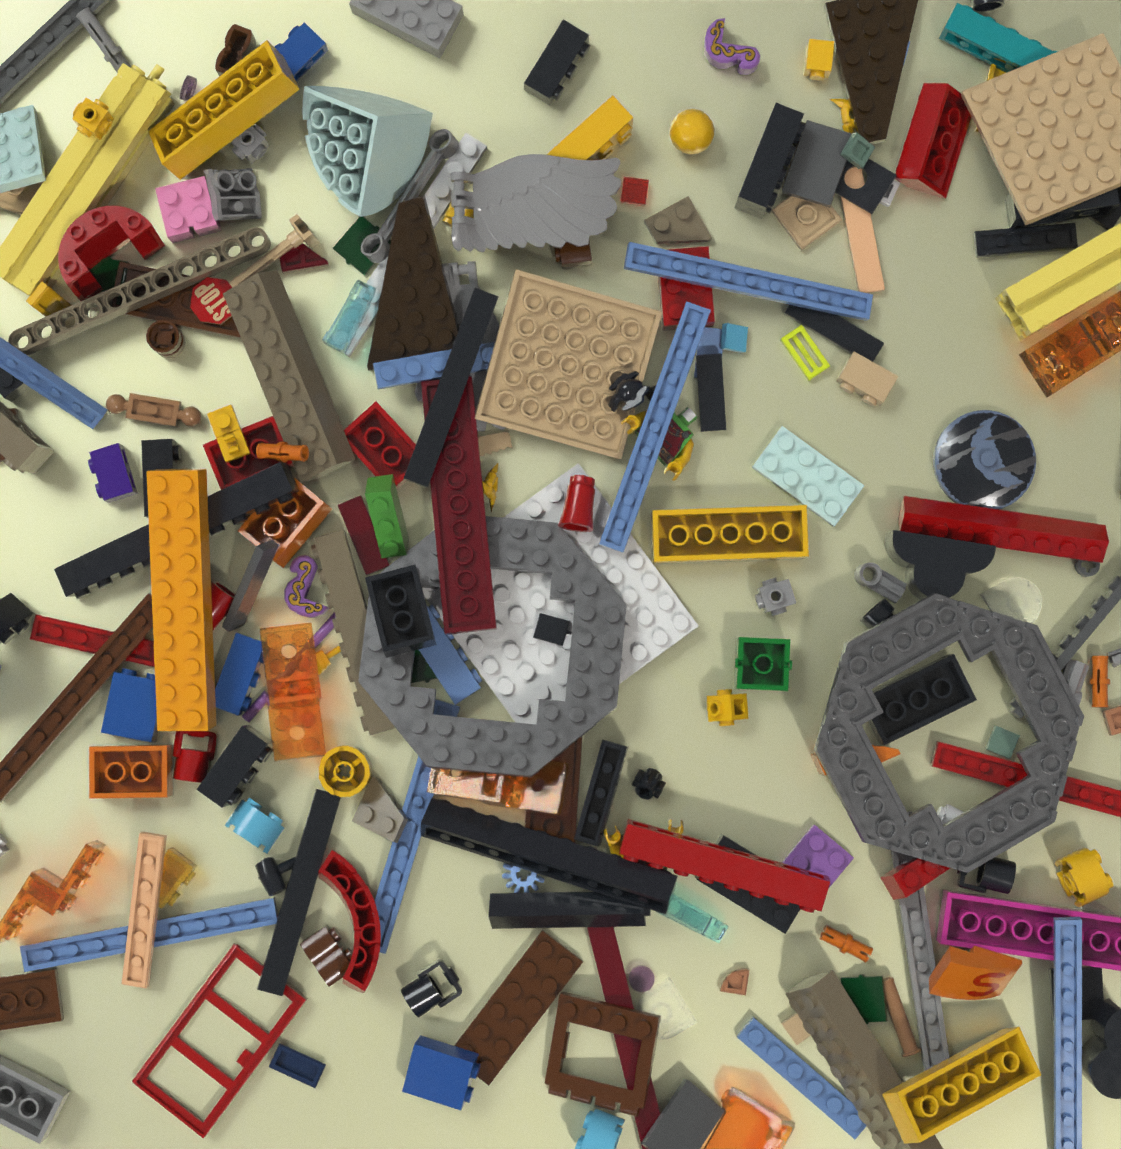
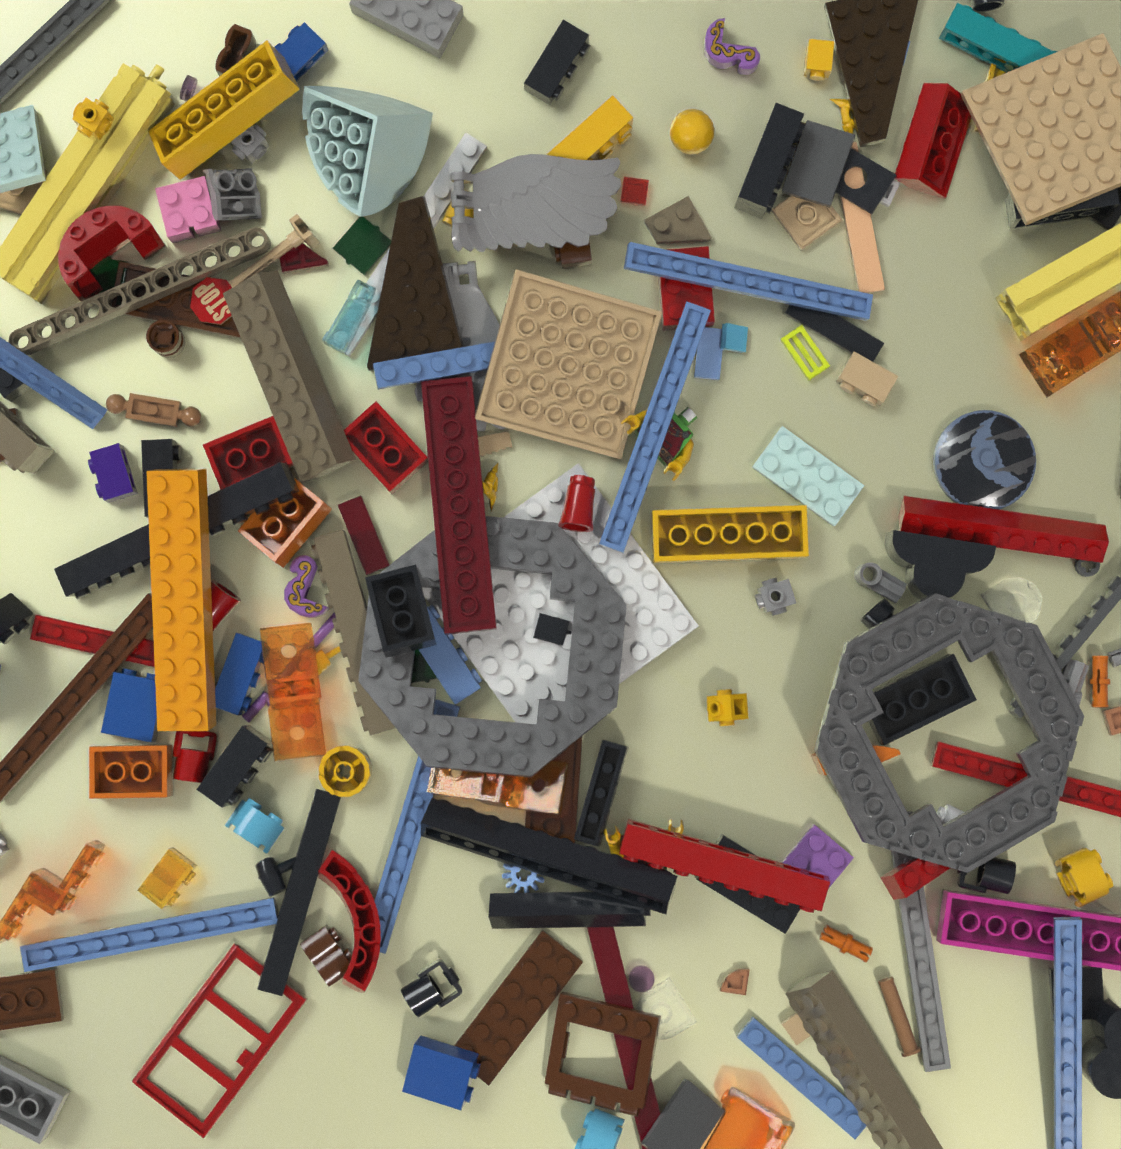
(47, 300): yellow tile -> none
(102, 39): light grey pin -> none
(144, 909): light nougat tile -> none
(228, 433): yellow plate -> none
(250, 585): dark grey tile -> none
(282, 452): orange pin -> none
(297, 1065): dark blue tile -> none
(380, 813): dark tan wing -> none
(387, 516): bright green brick -> none
(411, 192): light grey piece -> none
(450, 388): black tile -> none
(629, 391): black piece -> none
(648, 783): black gear -> none
(695, 919): clear light blue leg -> none
(711, 392): black tile -> none
(762, 664): green brick -> none
(857, 150): sand green tile -> none
(868, 996): dark green piece -> none
(961, 1085): yellow brick -> none
(972, 974): orange slope -> none
(1002, 742): sand green tile -> none
(1025, 240): black tile -> none

